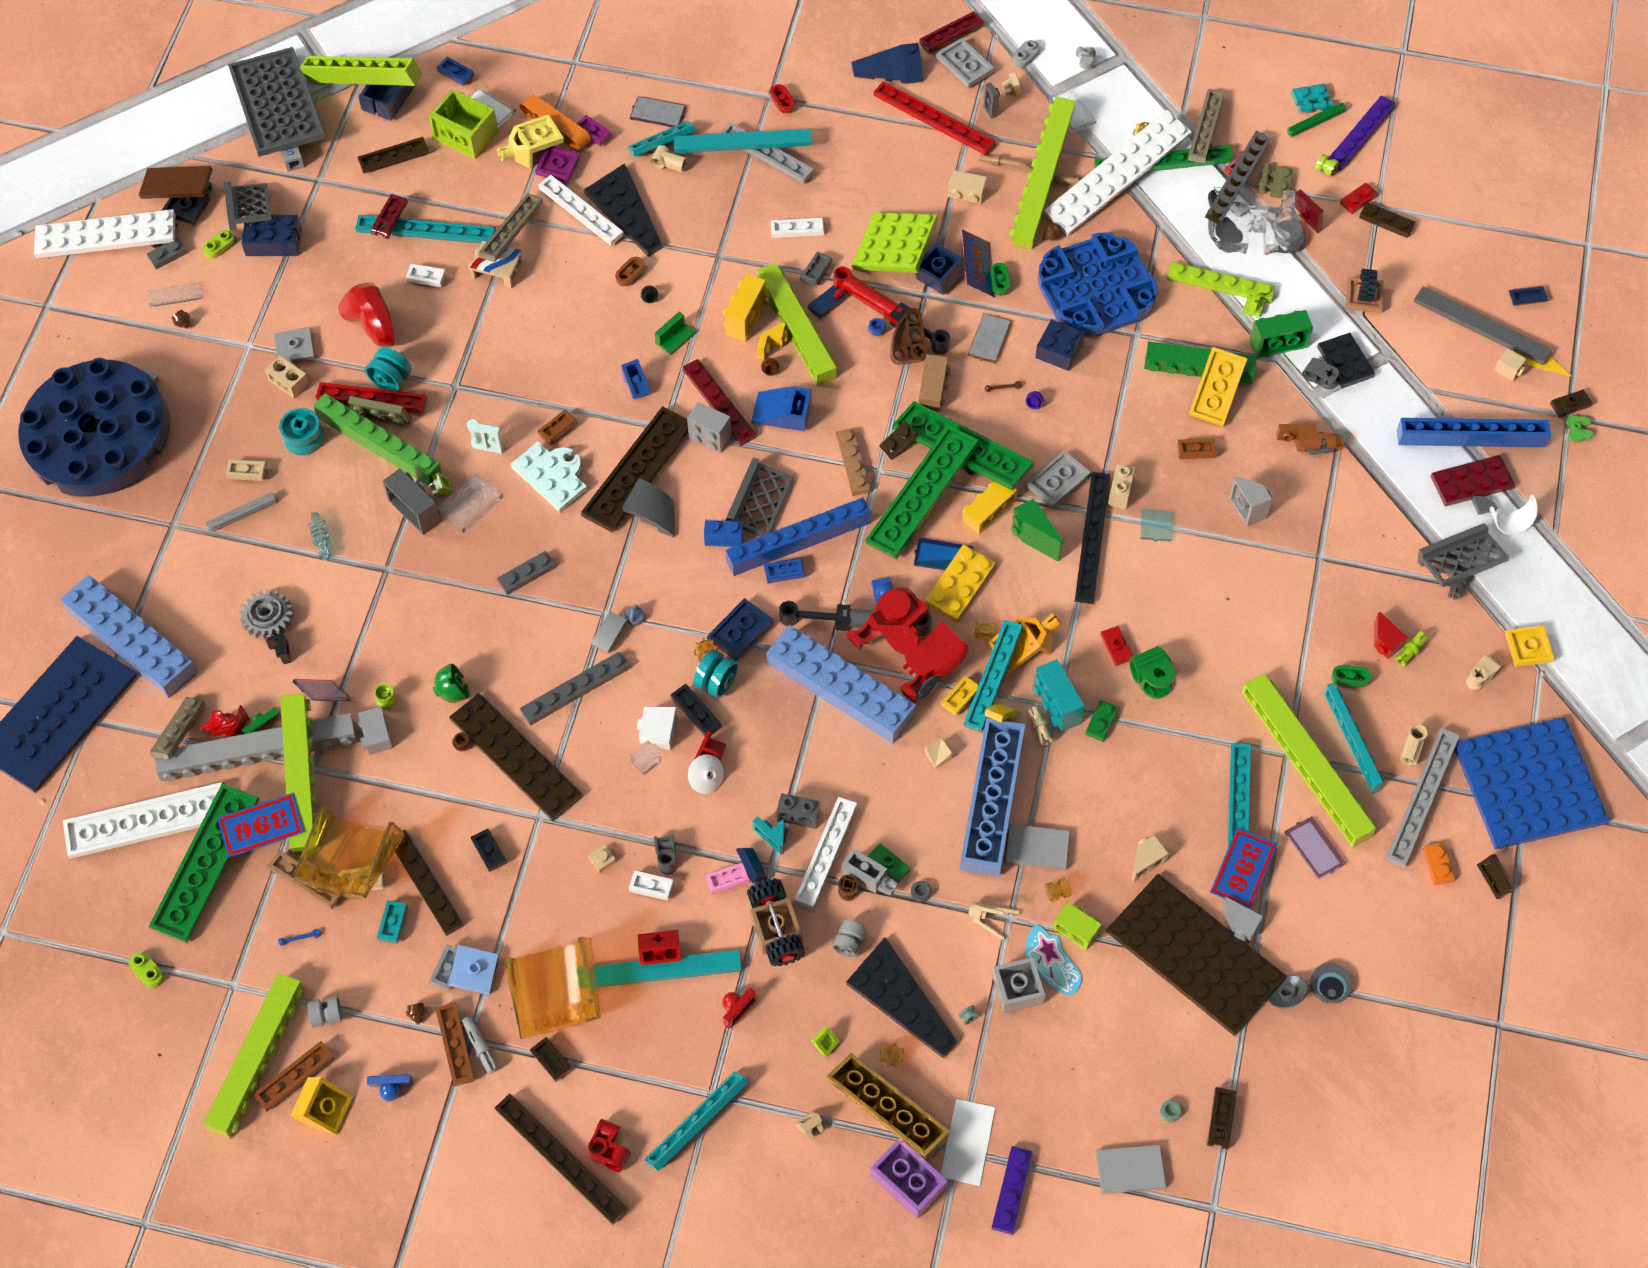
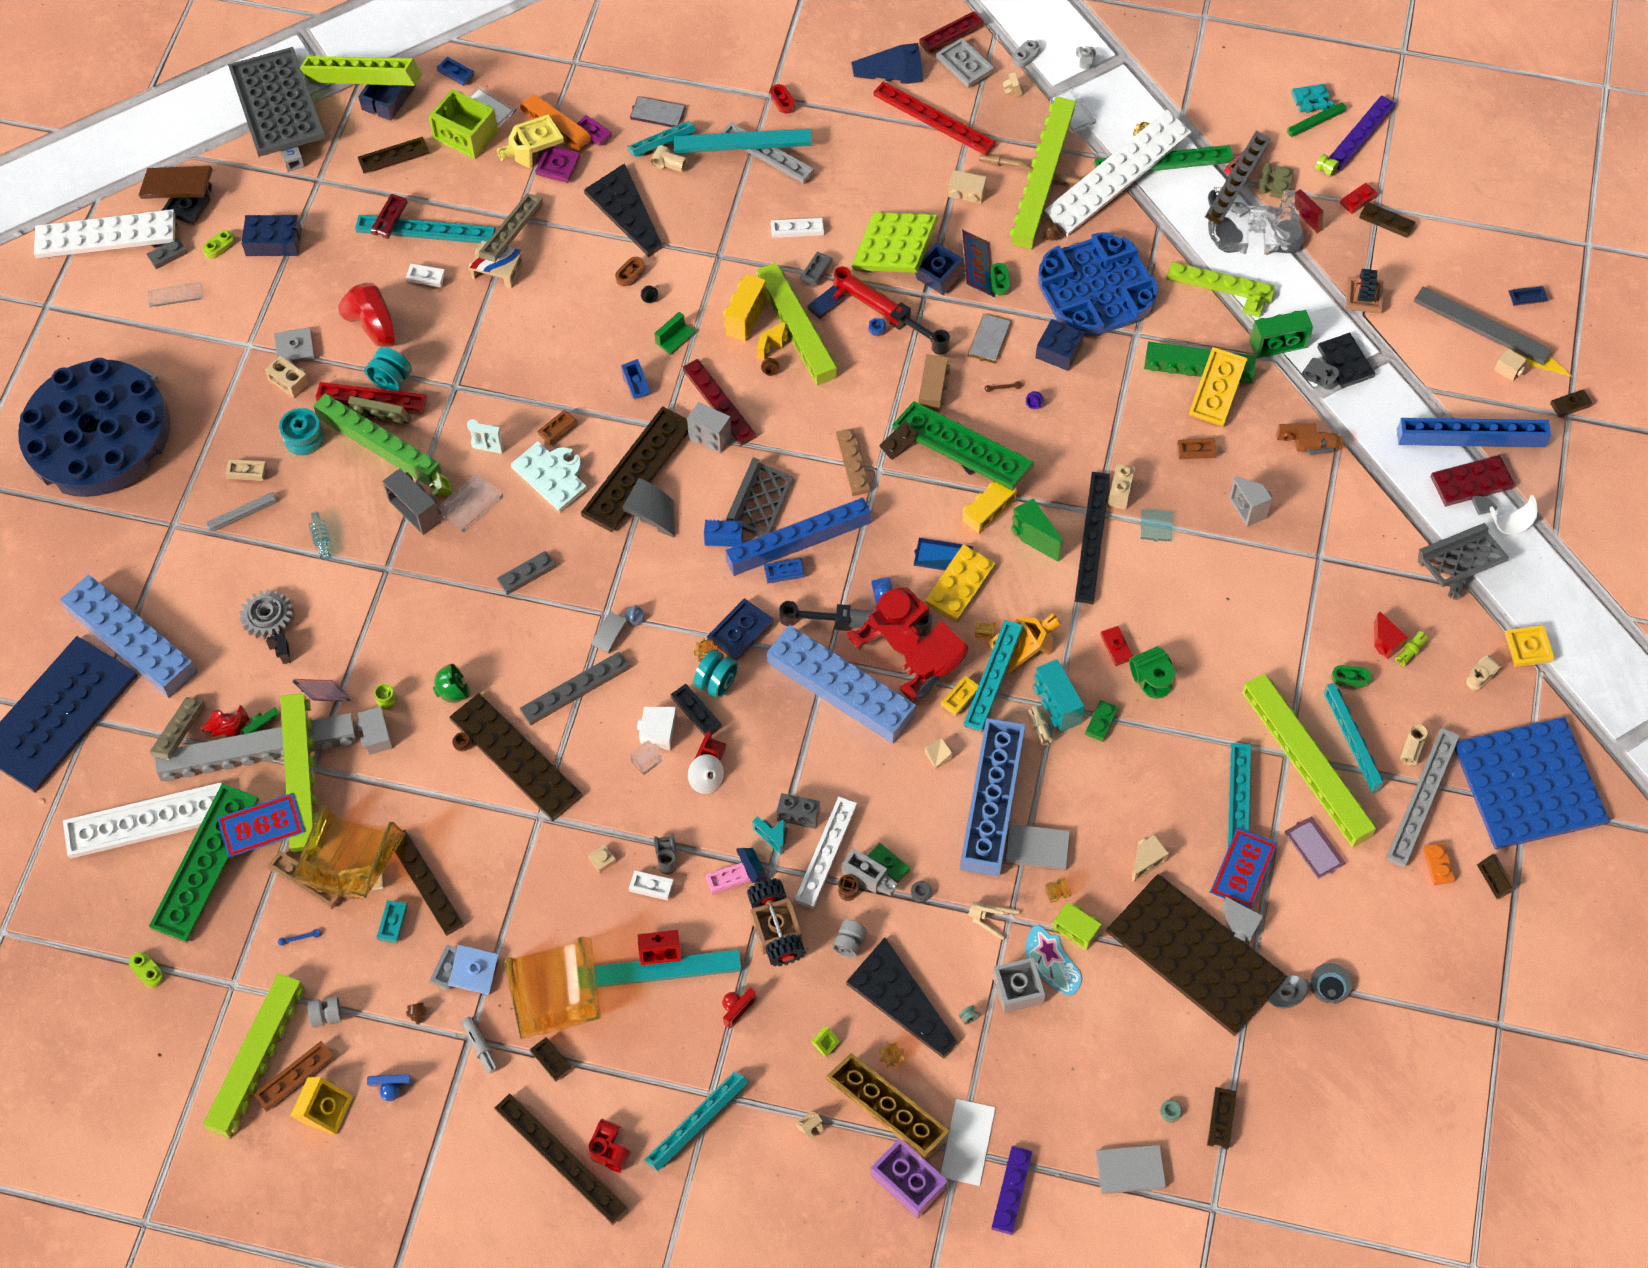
(181, 319): reddish brown plate -> none
(234, 204): dark grey fence -> none
(454, 1044): dark orange plate -> none
(488, 850): black plate -> none
(581, 210): white plate -> none
(783, 408): blue slope -> none
(903, 341): reddish brown beam -> none
(922, 492): green plate -> none
(991, 99): dark grey plate -> none
(1001, 713): yellow slope -> none
(1058, 479): light grey plate -> none
(1206, 126): dark tan plate -> none
(1576, 423): bright green piece -> none

